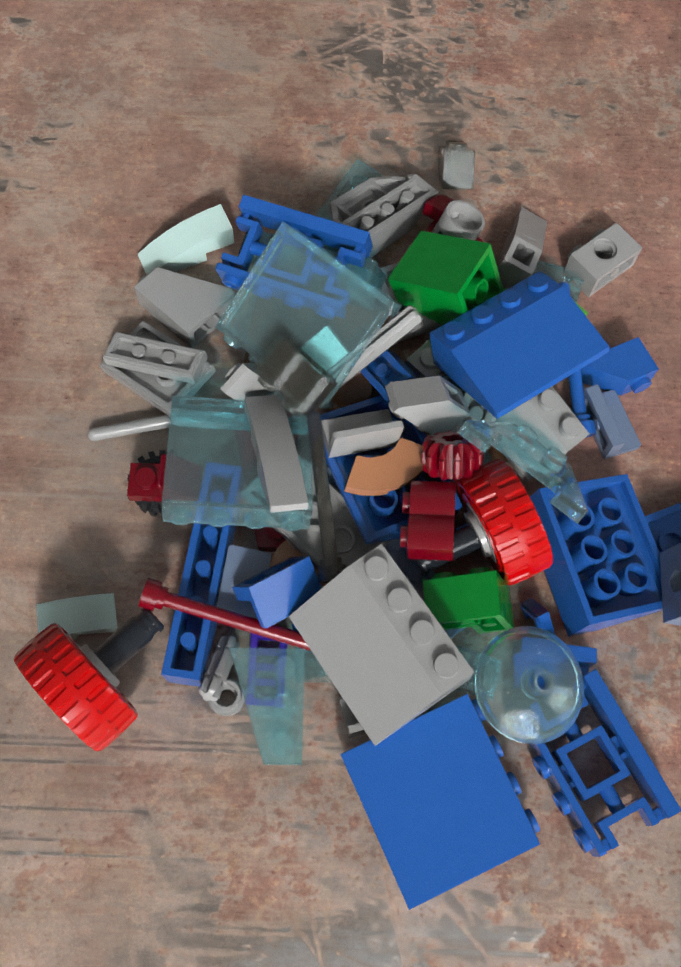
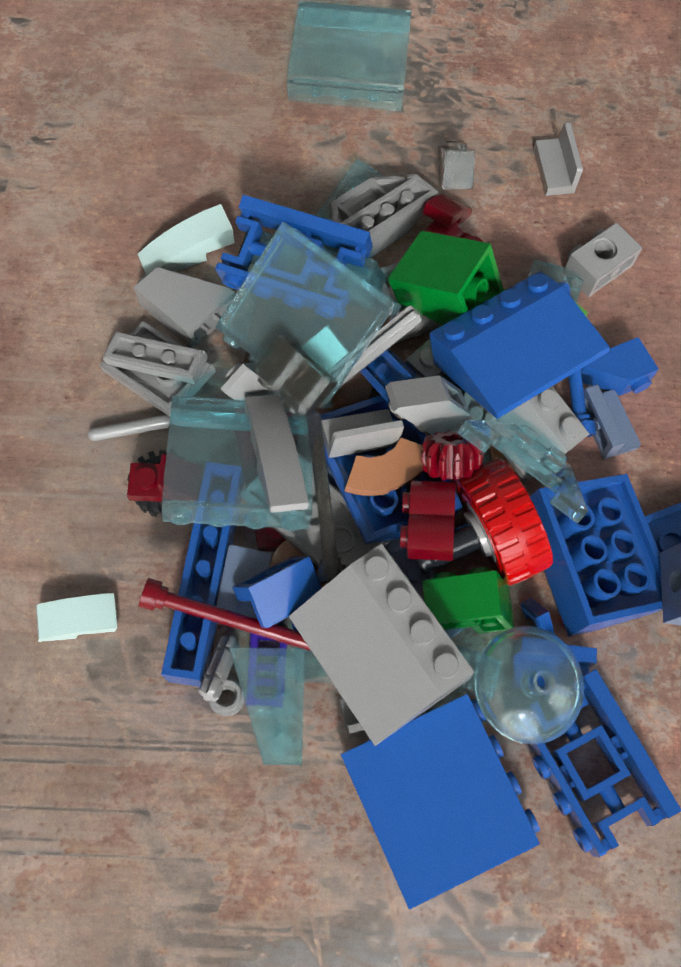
(83, 682): red wheel -> none
(349, 56): none -> clear light blue panel
(460, 220): light grey wheel -> none
(521, 248): light grey slope -> none
(559, 162): none -> light grey panel

